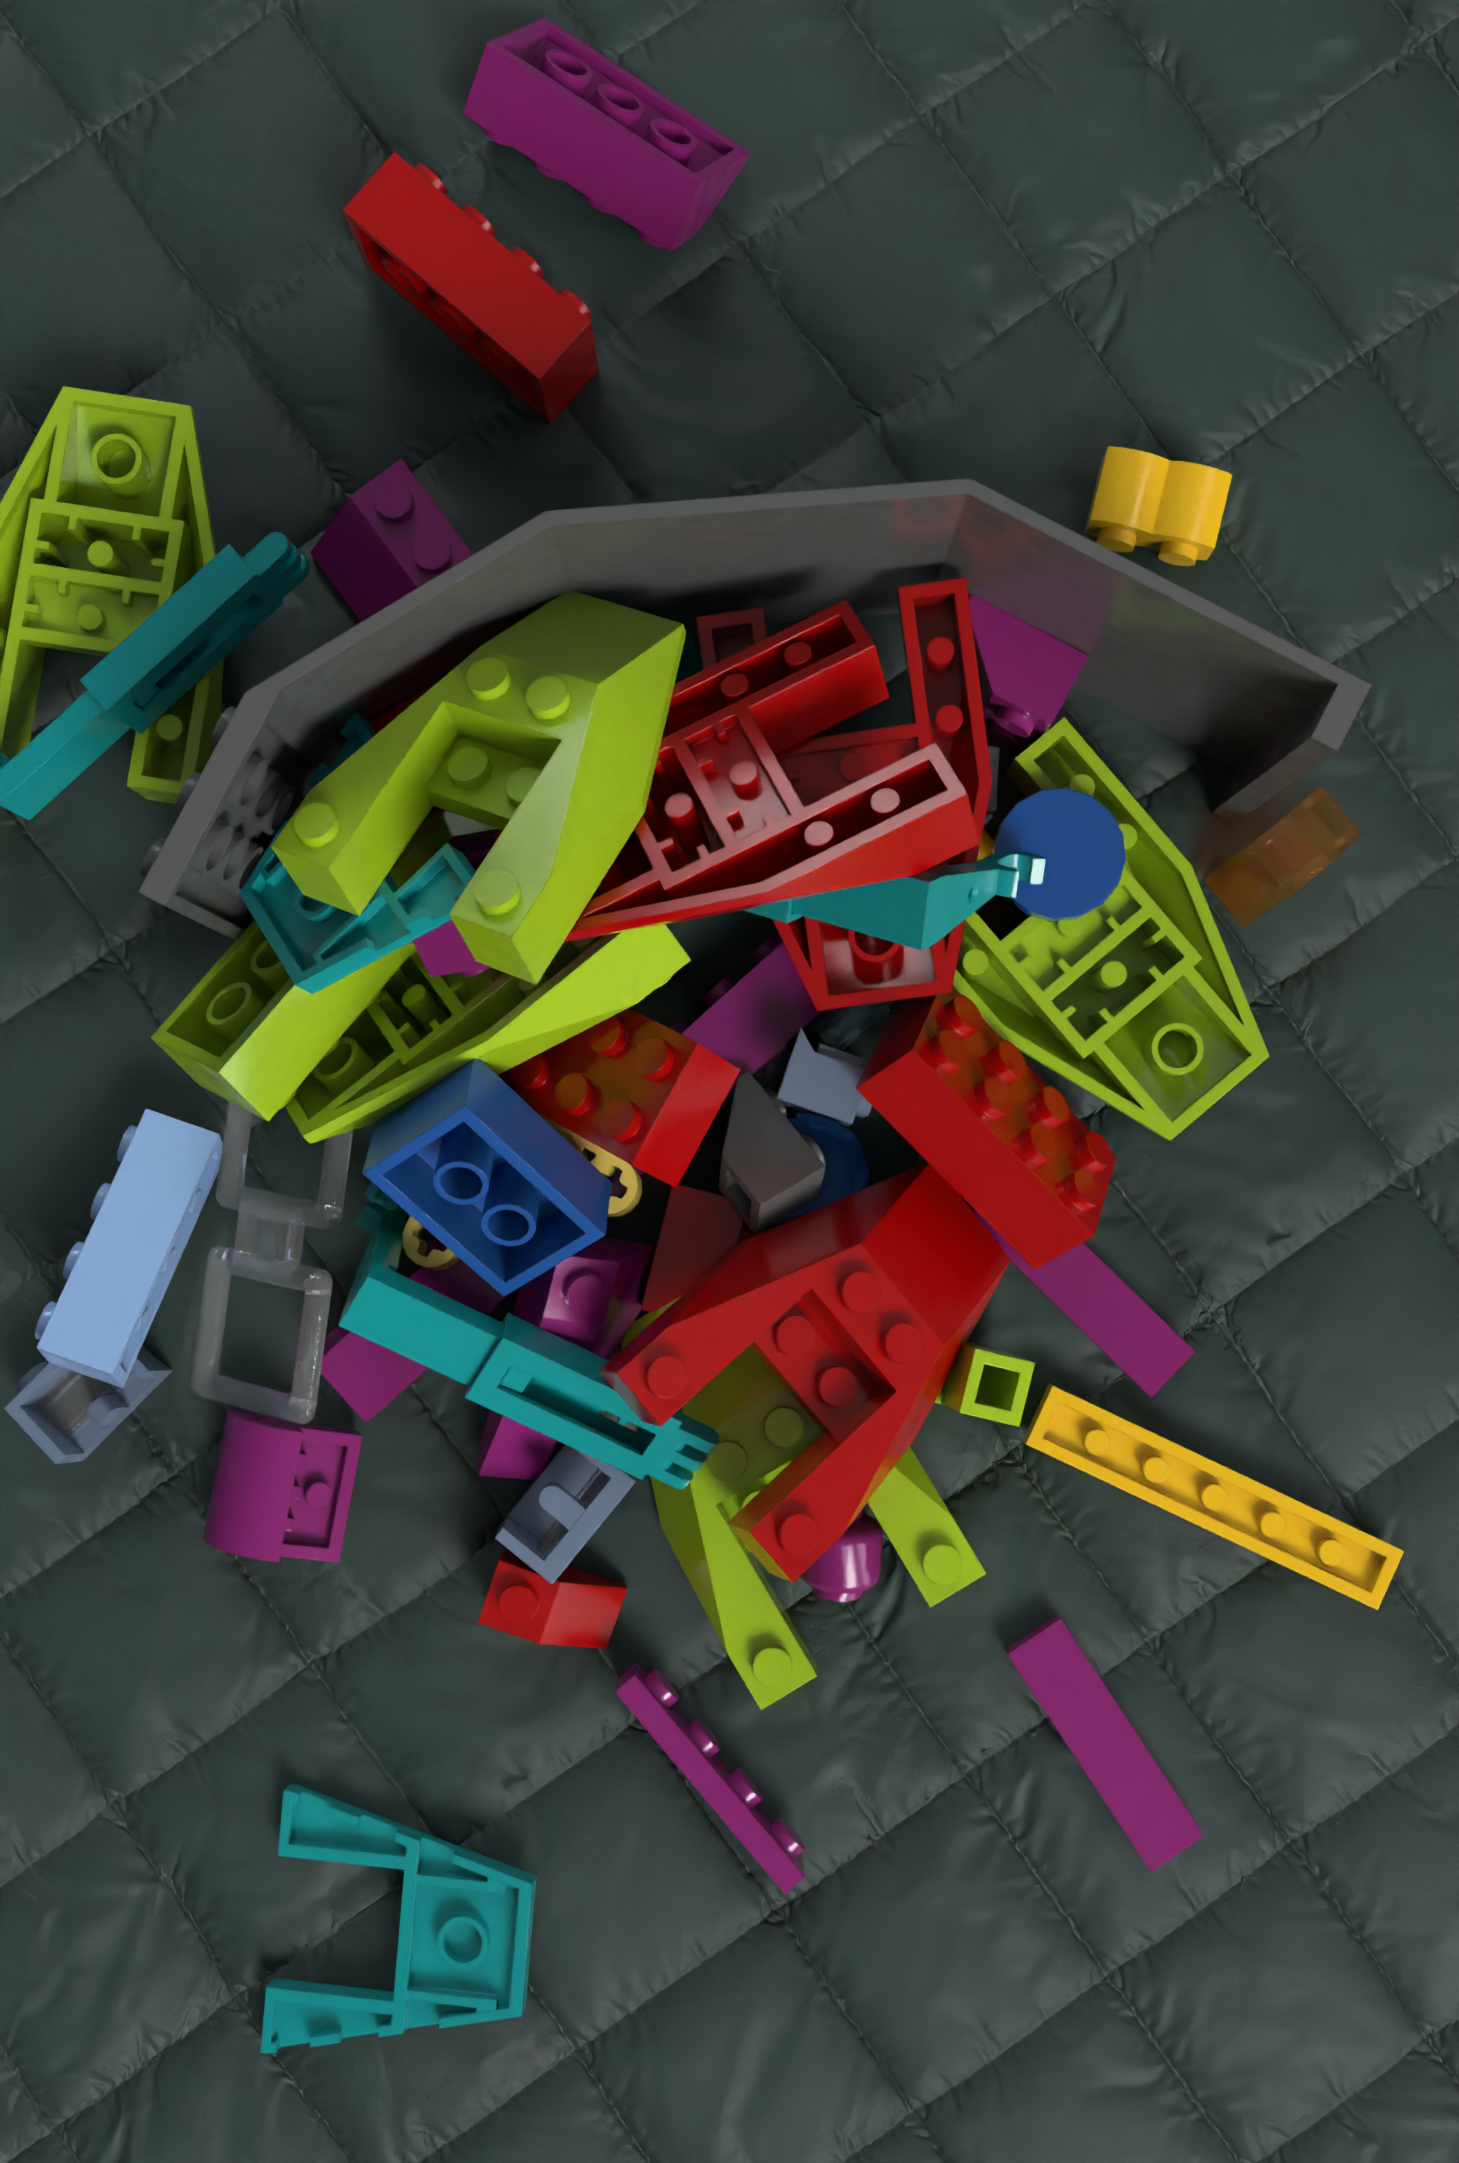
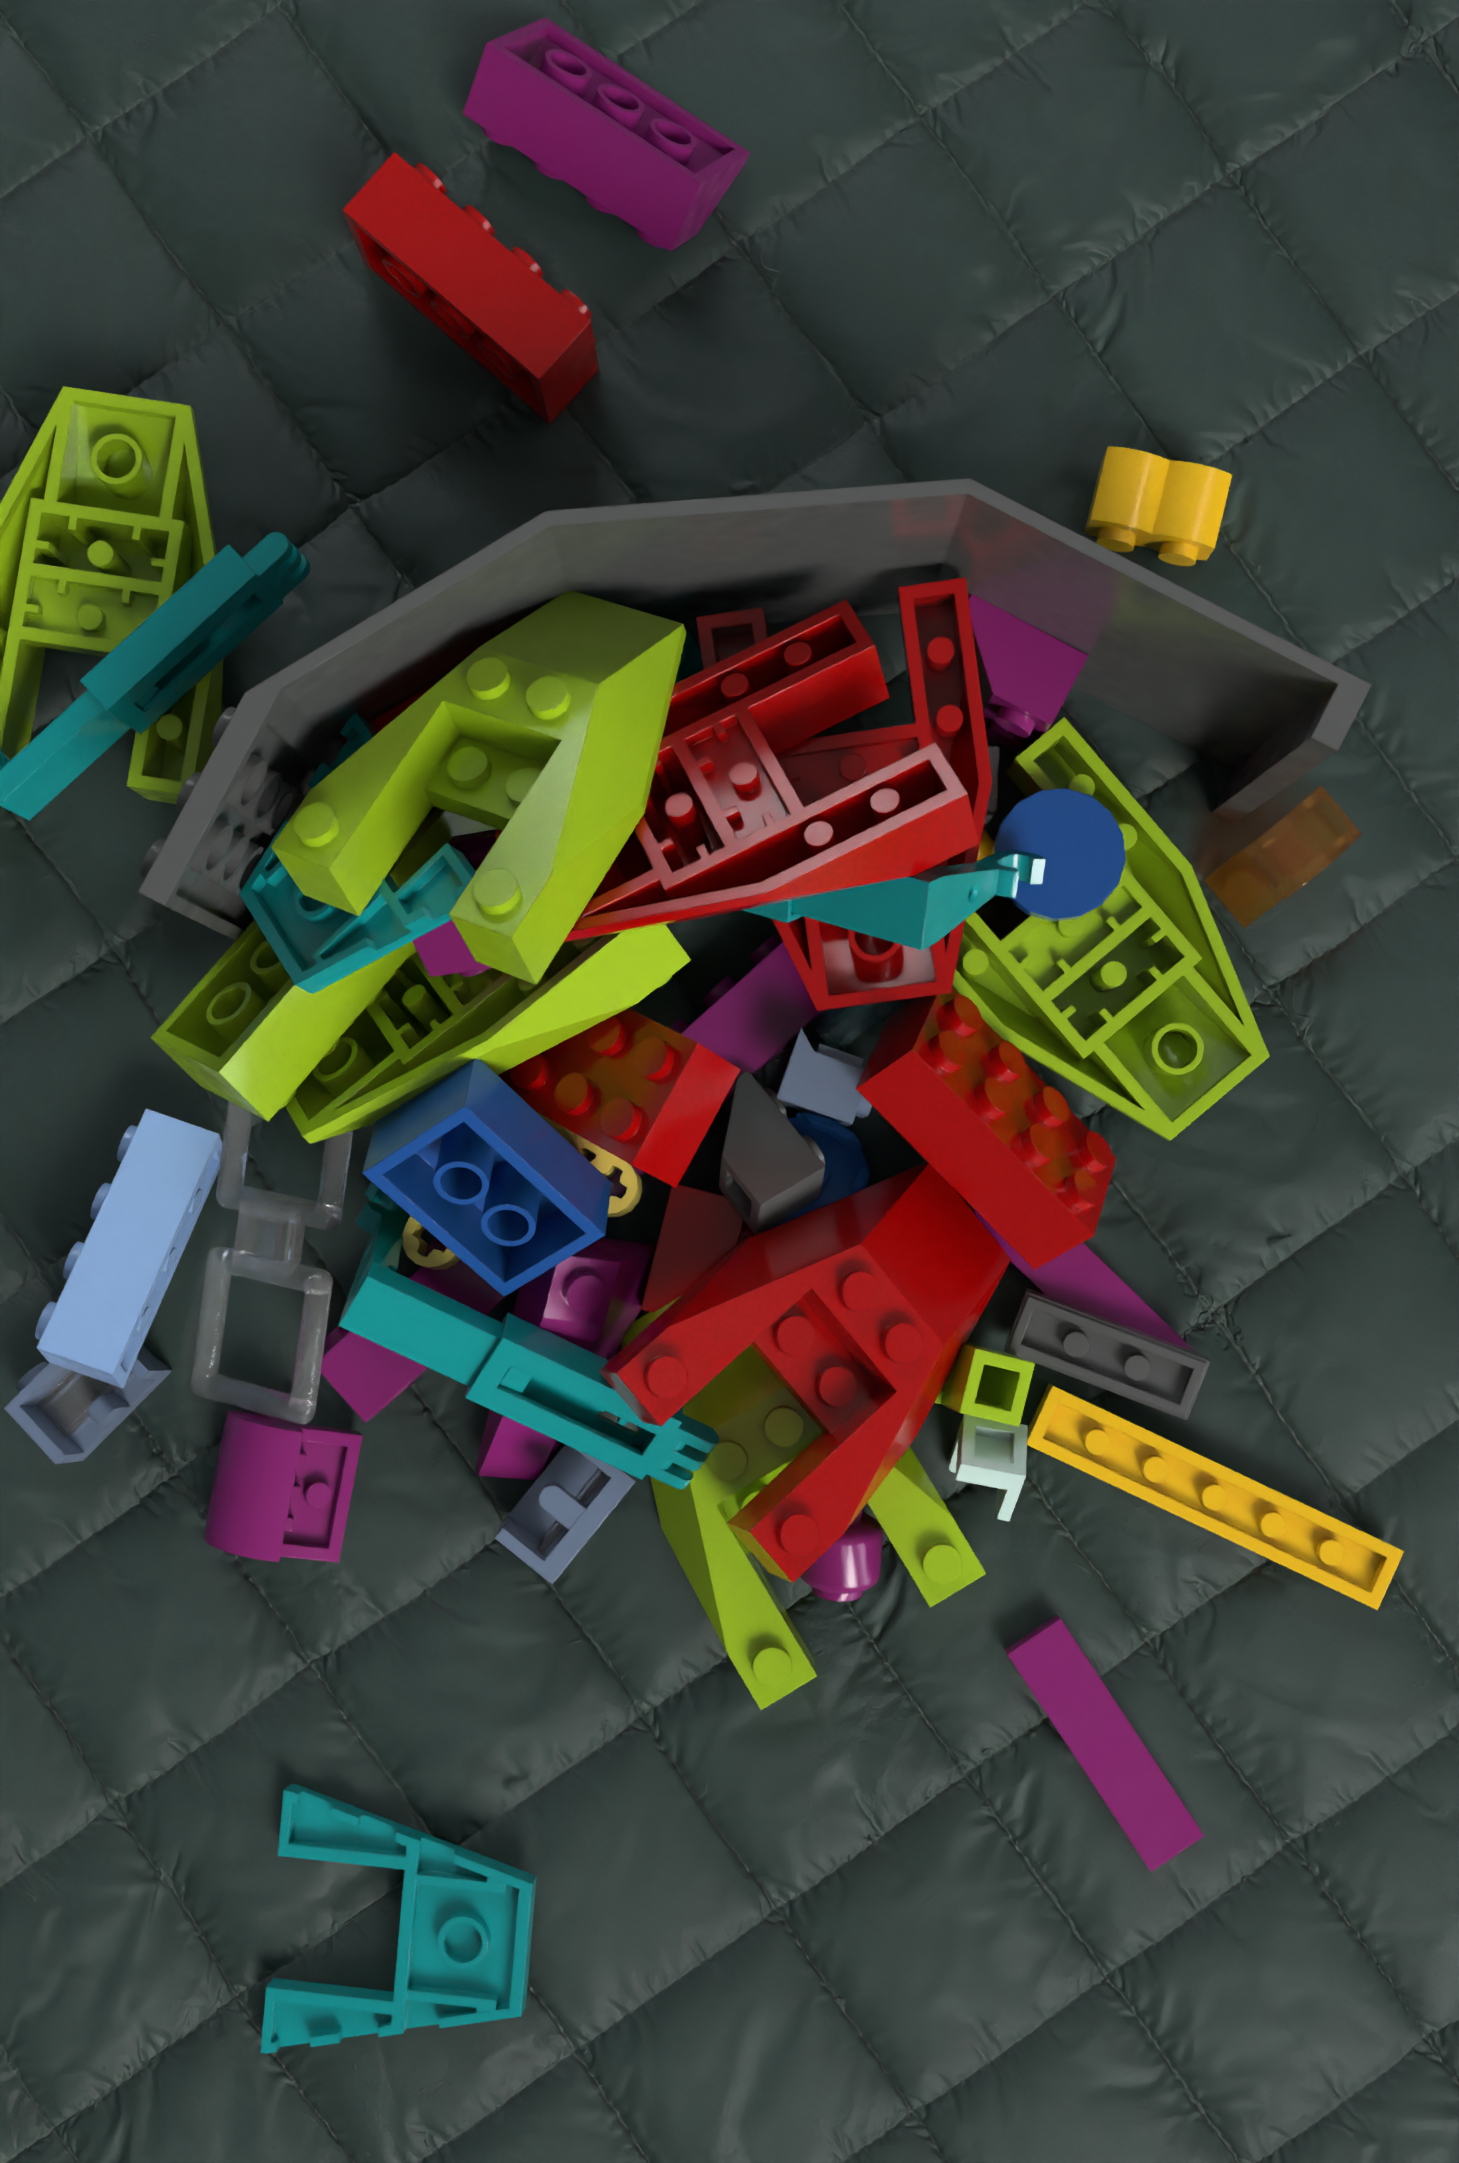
(387, 542): magenta slope -> none
(571, 1612): red slope -> none
(728, 1793): magenta plate -> none
(992, 1457): none -> light aqua panel
(1106, 1354): none -> dark grey tile

